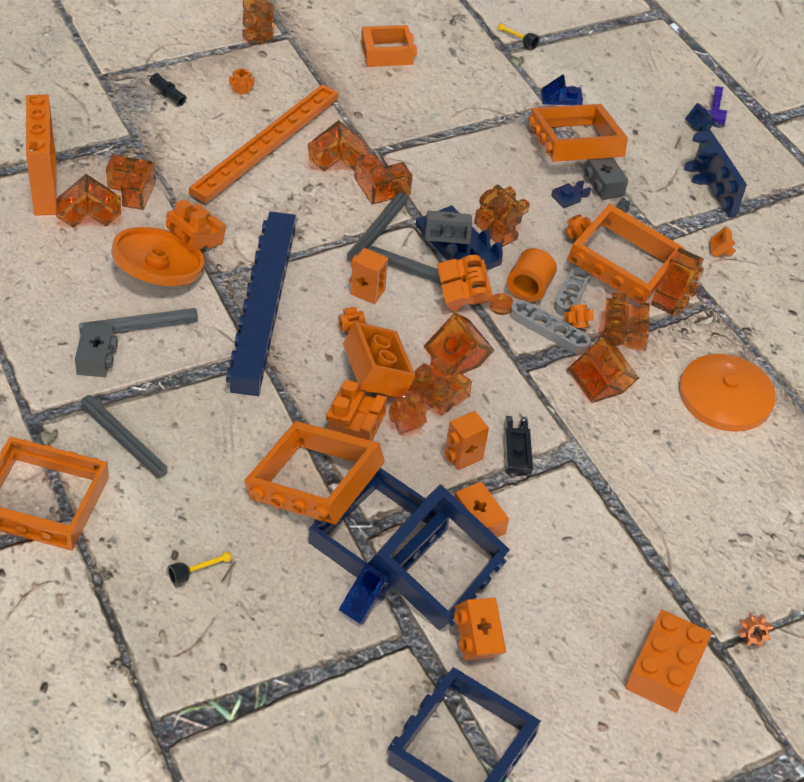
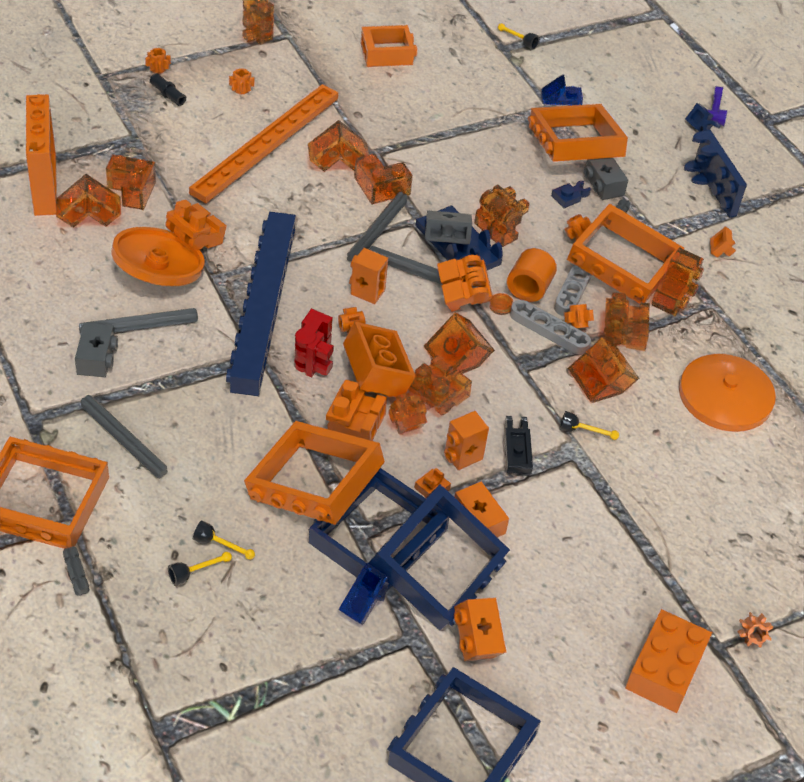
(76, 571): none -> dark grey axle
(158, 60): none -> orange gear
(205, 533): none -> hinge
(314, 344): none -> red hips
(430, 481): none -> orange tile
(570, 423): none -> hinge

